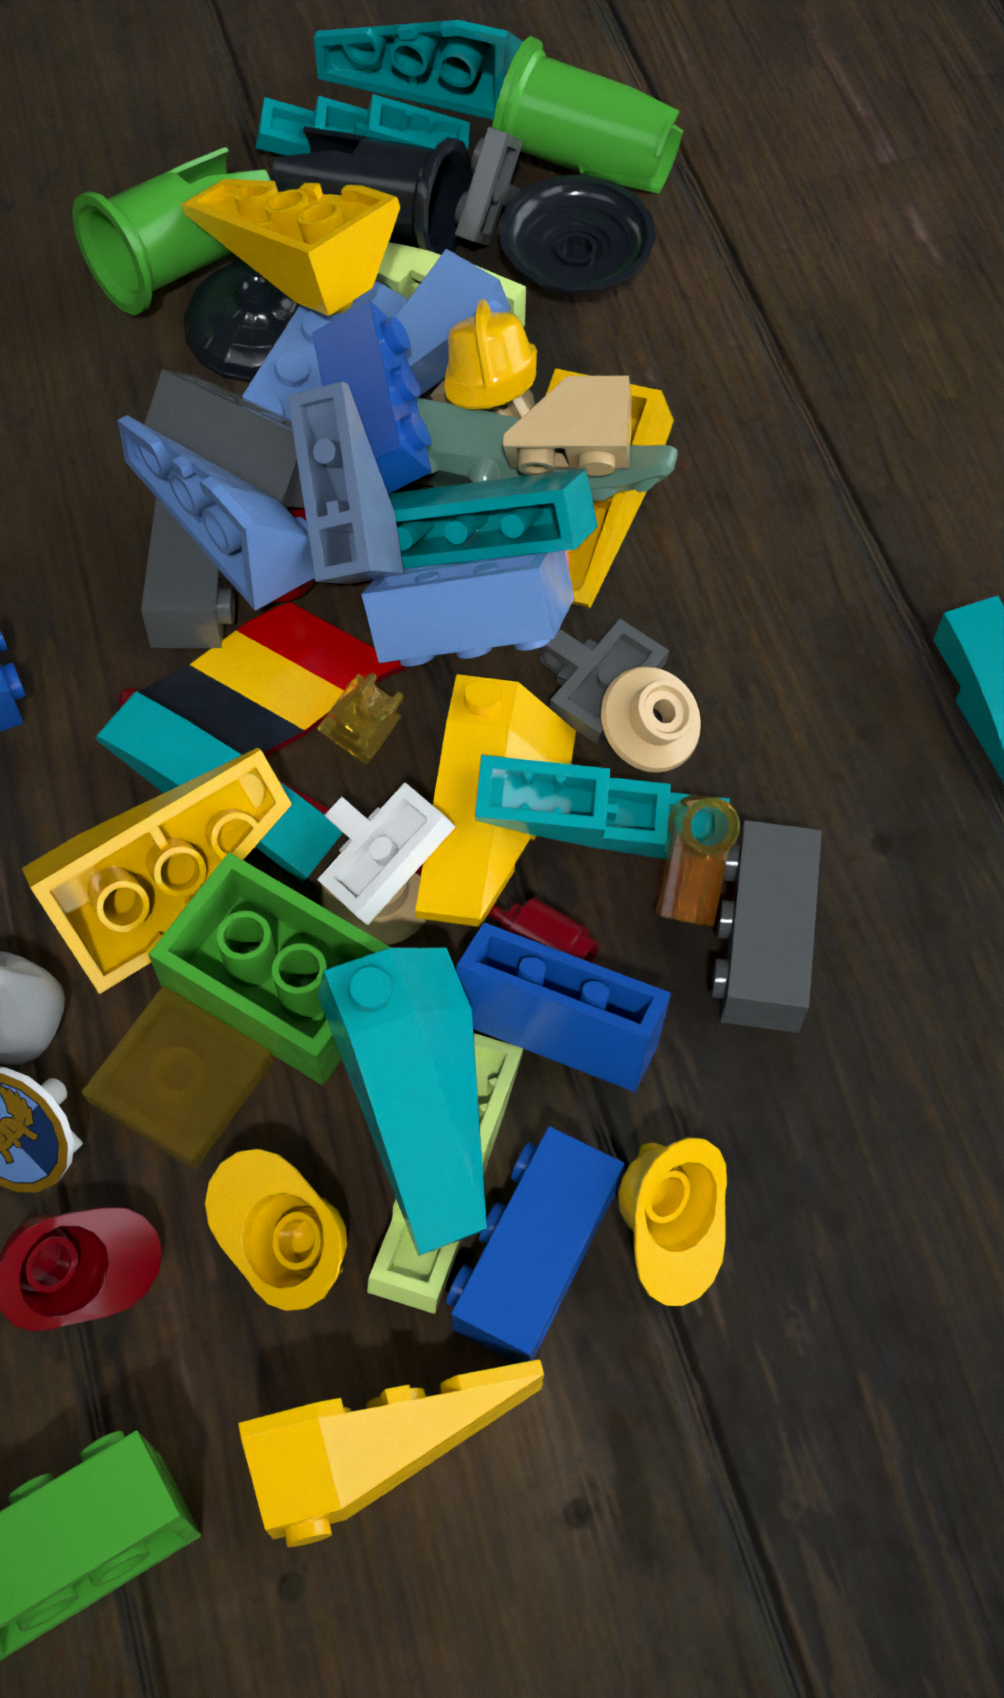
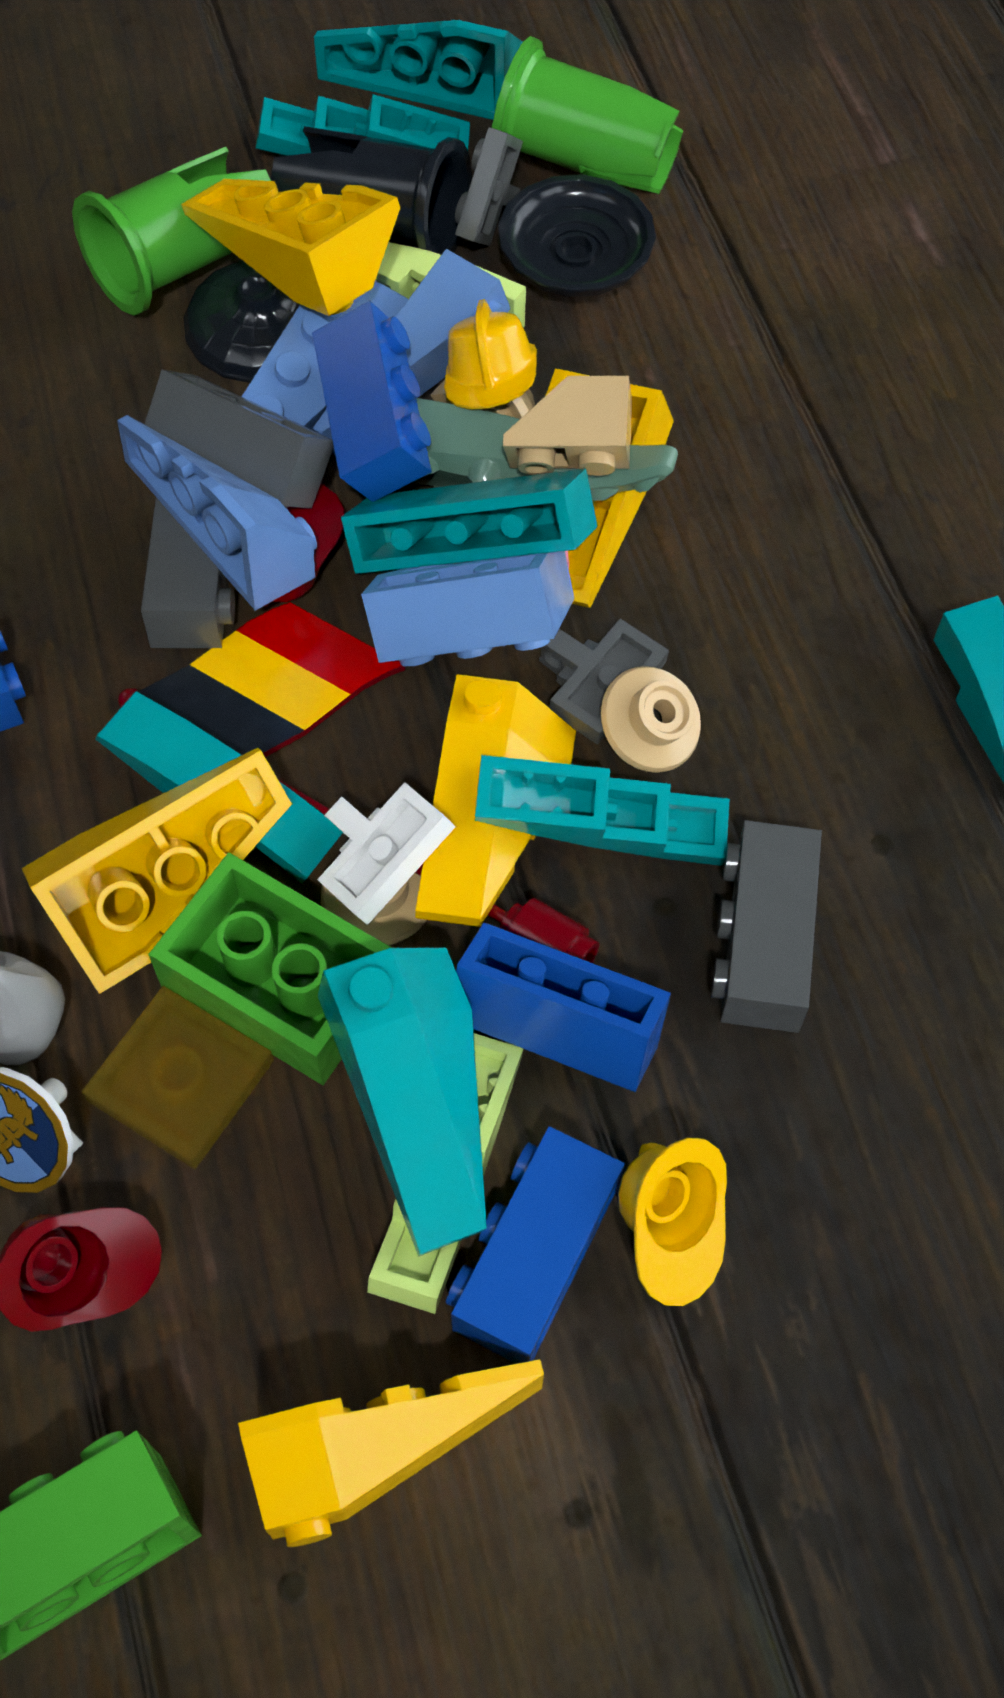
(276, 1228): yellow piece -> none
(342, 489): sand blue slope -> none
(362, 718): clear yellow piece -> none
(696, 868): clear orange piece -> none

